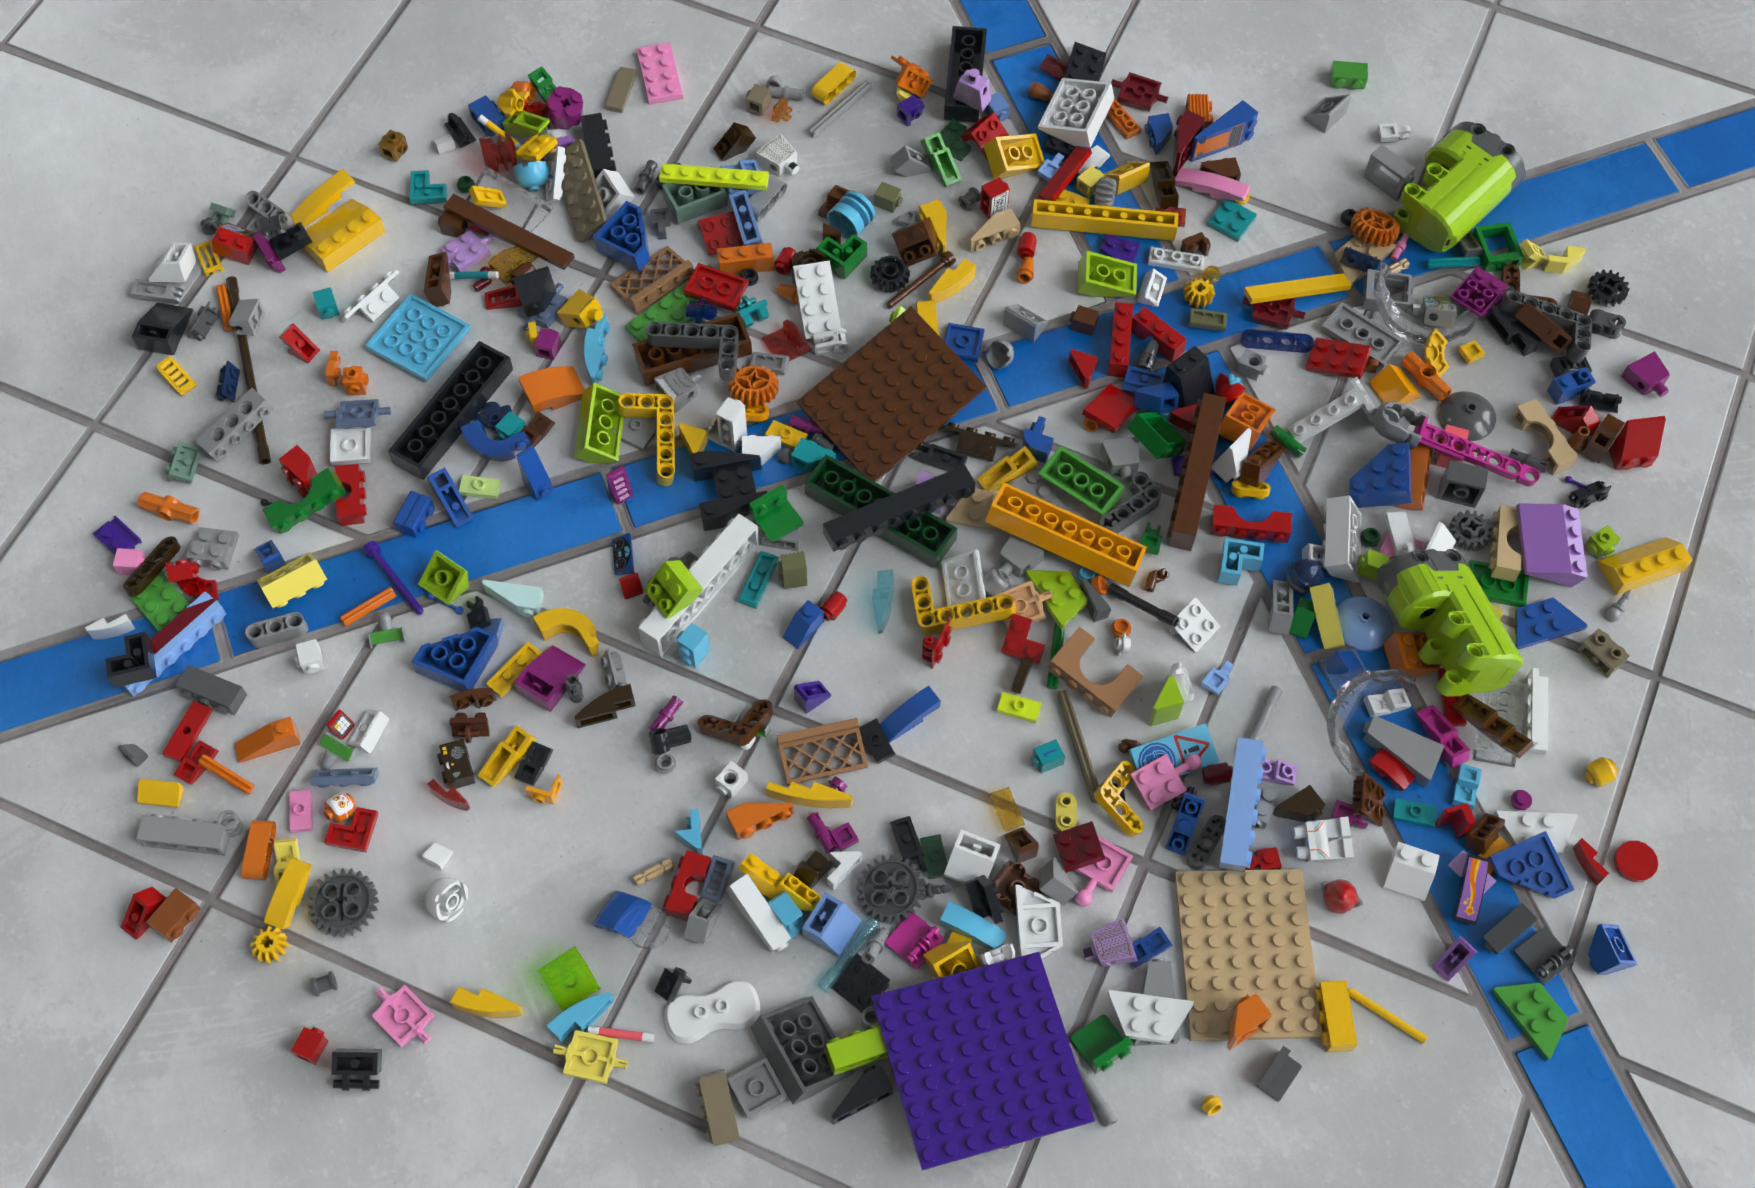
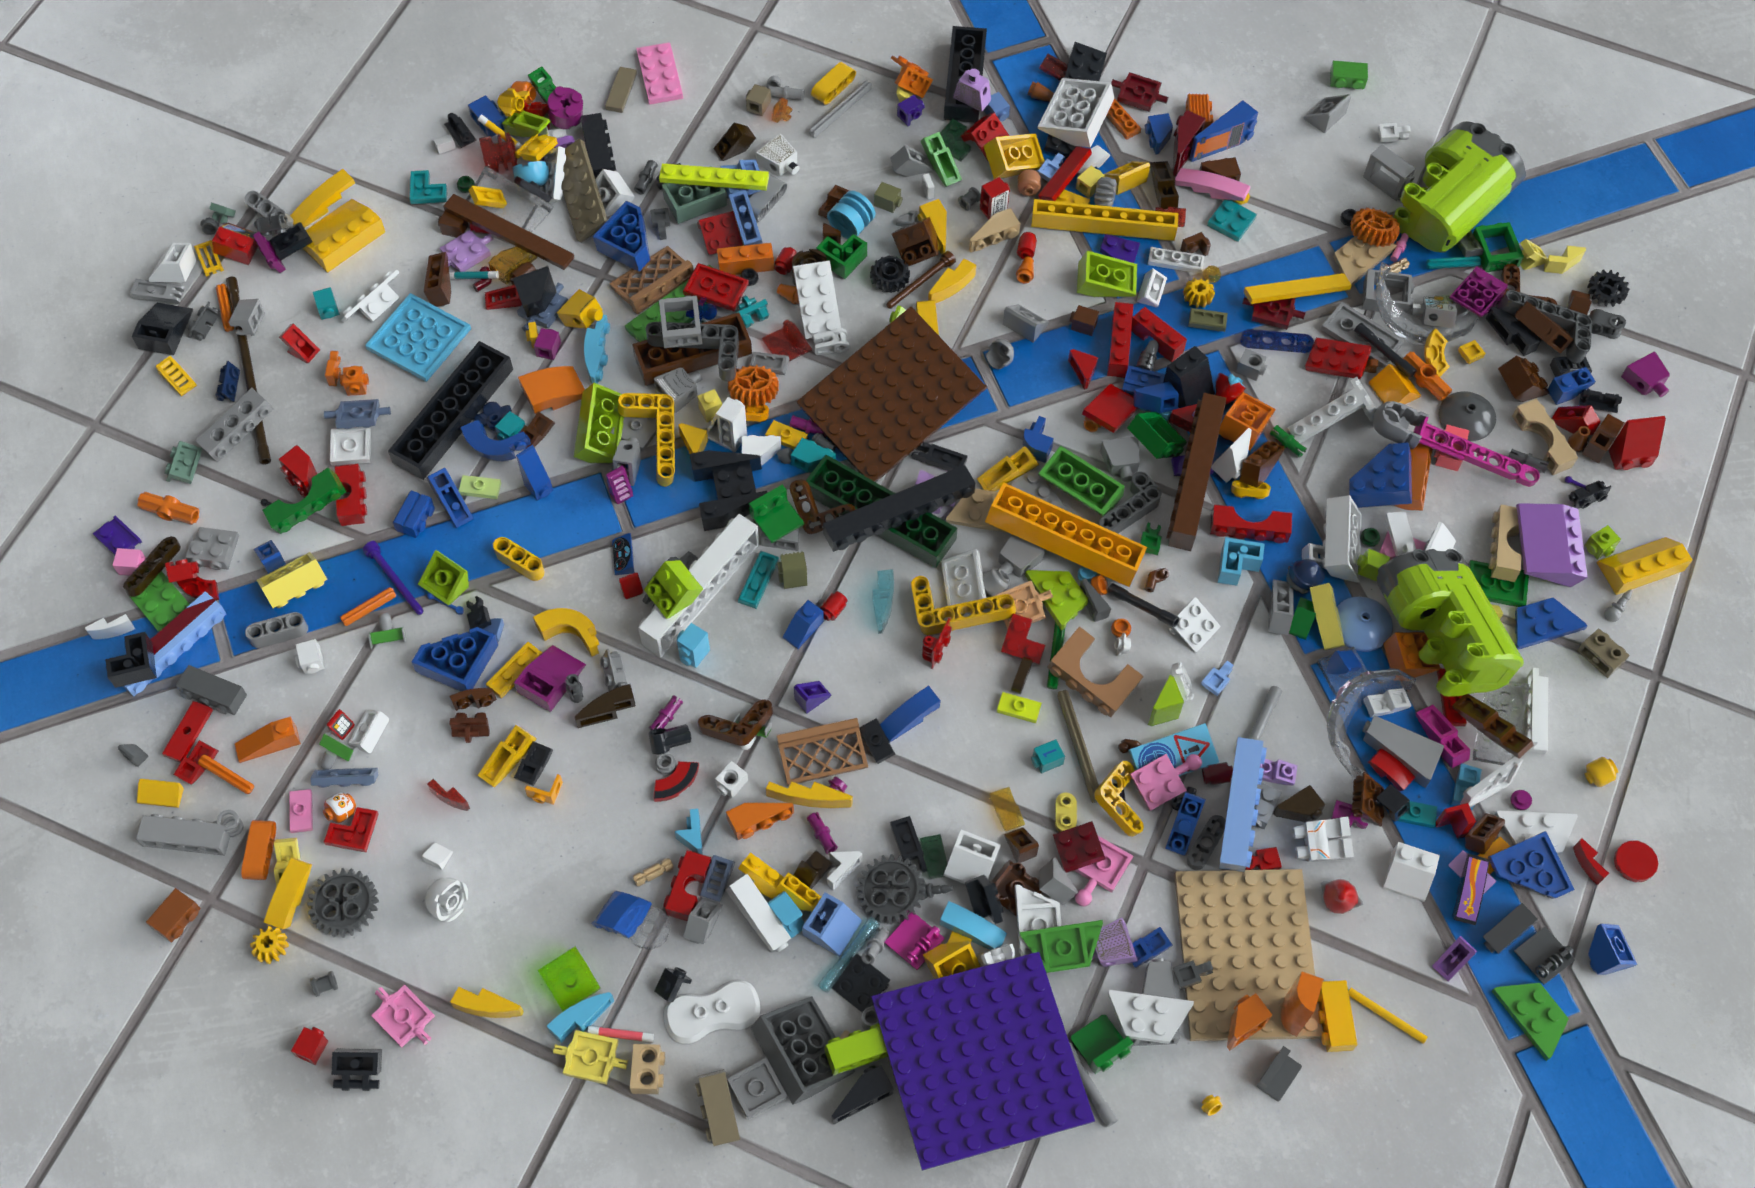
(140, 910): red slope -> none
(393, 145): pearl gold brick -> none
(456, 764): dark brown brick -> none
(515, 551): none -> yellow beam
(520, 598): light aqua slope -> none
(533, 188): none -> black plate
(628, 453): none -> light grey torso
(642, 1069): none -> tan brick
(677, 782): none -> red tile
(680, 337): none -> light grey window
(709, 404): none -> light yellow brick
(813, 514): none -> reddish brown beam
(844, 836): magenta plate -> none
(928, 186): none -> white tile
(965, 341): blue tile -> none
(978, 444): dark brown bracket -> none
(1029, 182): none -> nougat head
(1065, 945): none -> bright green wing
(1189, 974): none -> dark grey plate
(1300, 1002): none -> orange brick
(1359, 260): dark blue hinge -> none
(1370, 337): none -> black piece
(1394, 802): none -> black panel
(1462, 483): dark grey brick -> none
(1470, 529): dark grey gear -> none
(1492, 783): none -> white wing
(1523, 379): none -> reddish brown slope

